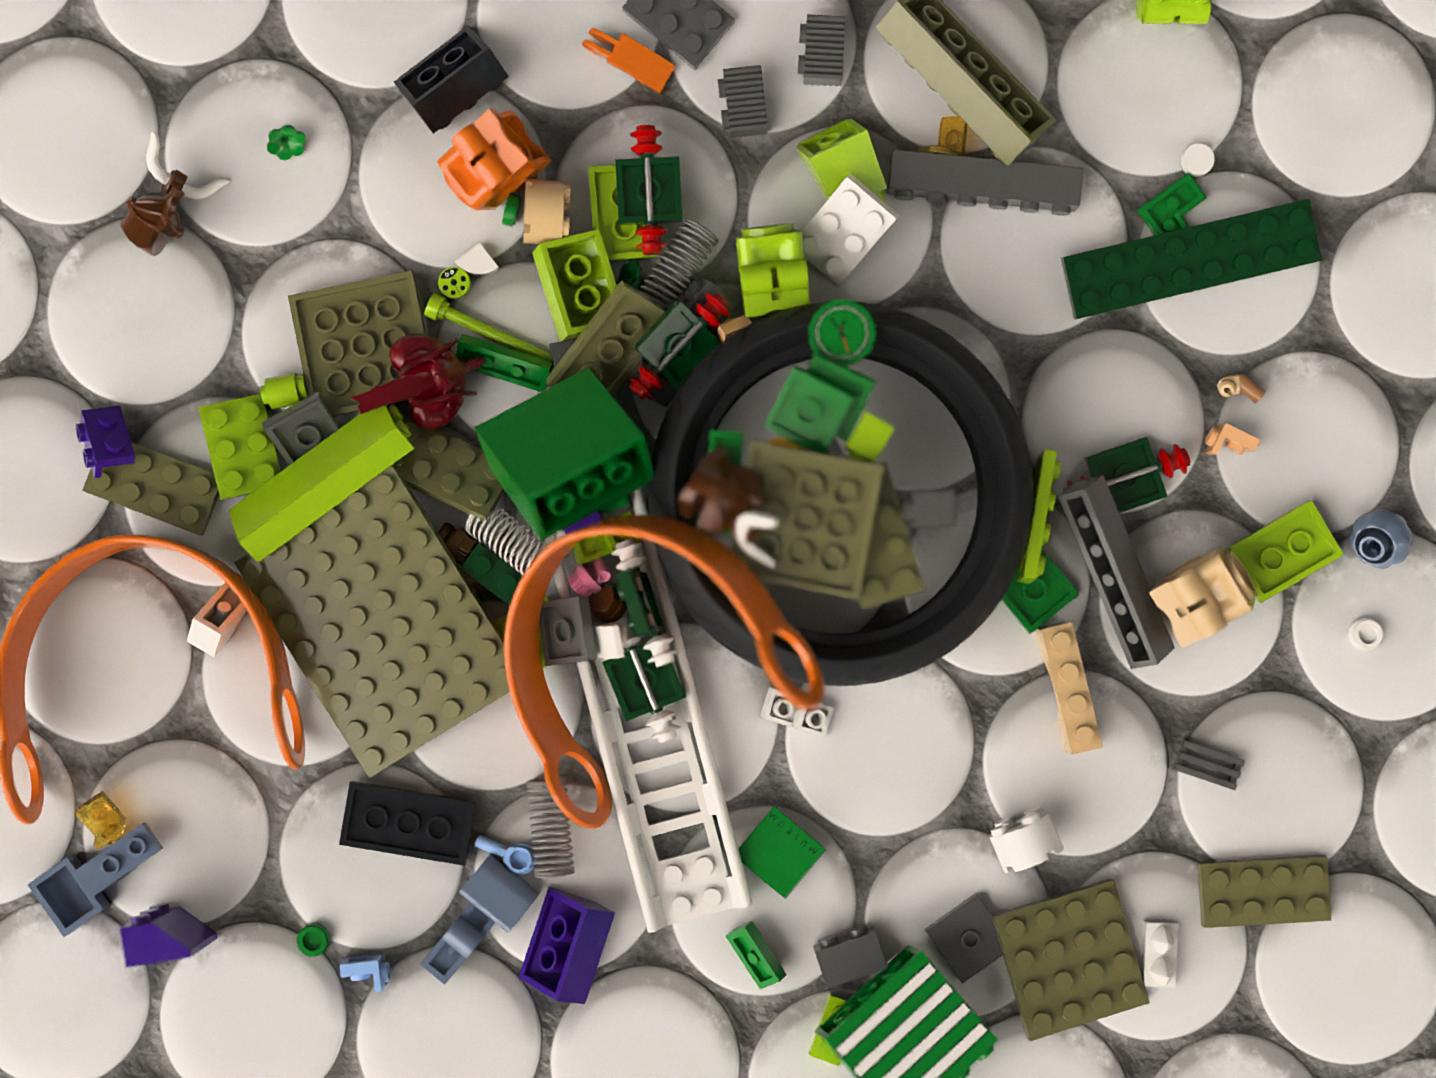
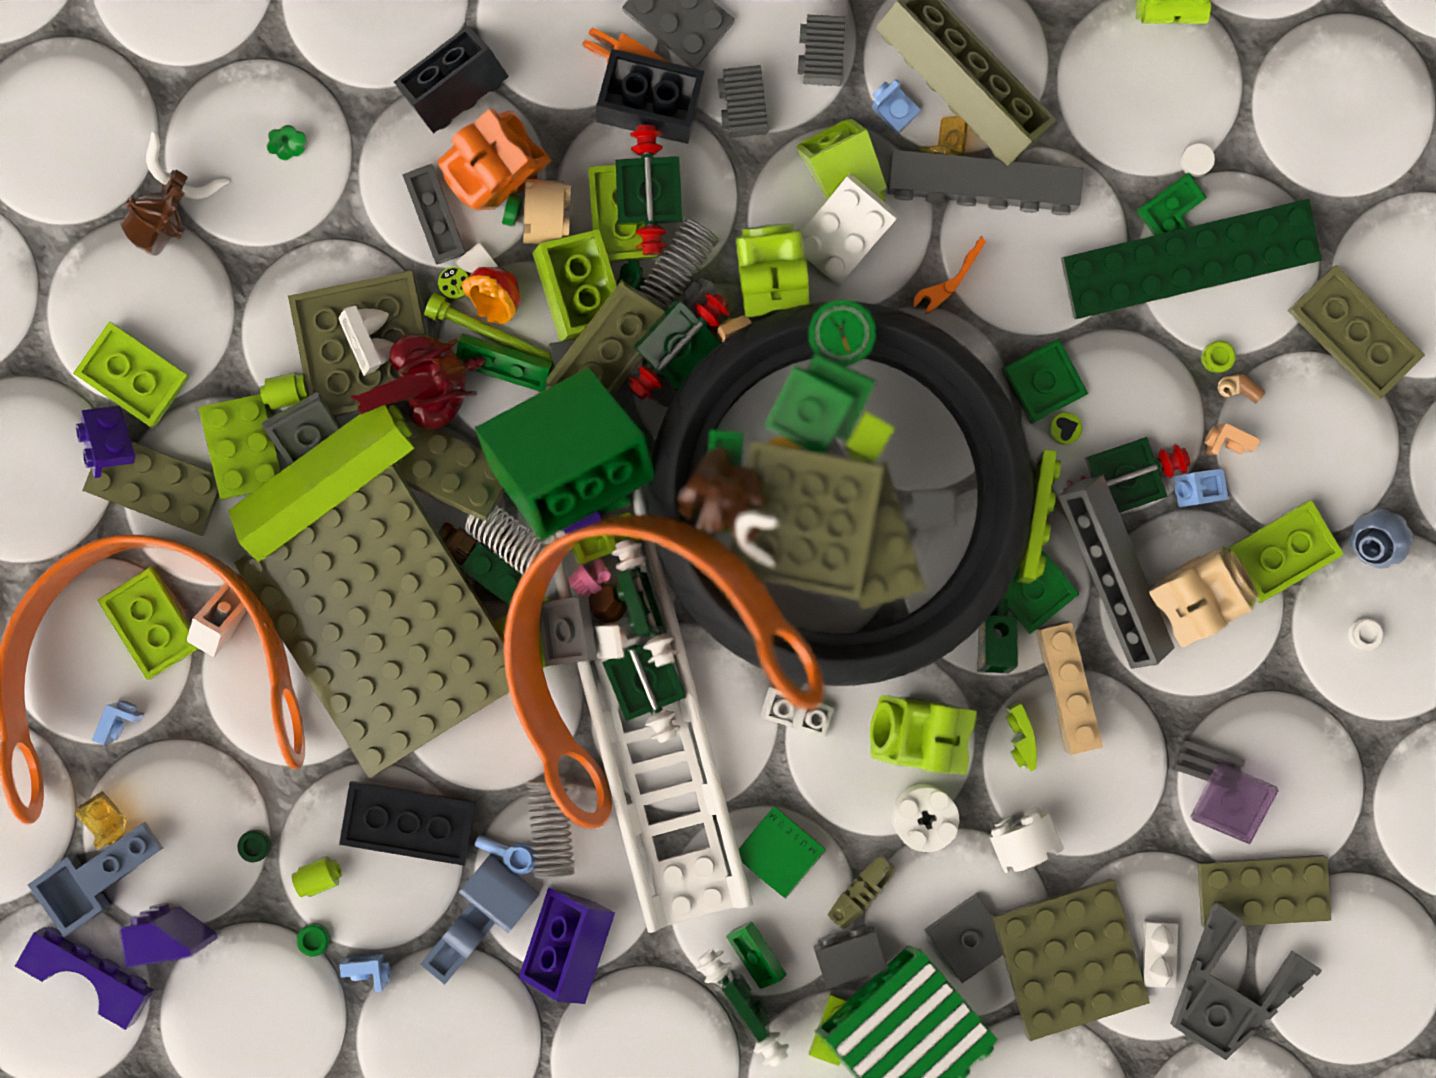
(111, 724): none -> light blue bracket
(119, 994): none -> dark purple arch
(131, 374): none -> lime plate
(148, 622): none -> lime tile
(254, 846): none -> dark green tile
(316, 877): none -> lime brick
(357, 328): none -> white tile
(434, 214): none -> dark grey plate
(493, 293): none -> light orange hair
(649, 93): none -> black slope
(752, 1013): none -> plate
(862, 892): none -> olive hinge
(894, 106): none -> light blue bracket
(921, 734): none -> lime piece
(939, 293): none -> orange arm
(941, 826): none -> white brick
(995, 652): none -> dark green torso
(1024, 745): none -> lime slope
(1044, 381): none -> green tile
(1065, 428): none -> lime tile
(1201, 487): none -> light blue bracket
(1217, 1012): none -> dark grey wing
(1218, 356): none -> lime tile
(1234, 803): none -> clear purple tile
(1356, 332): none -> olive plate

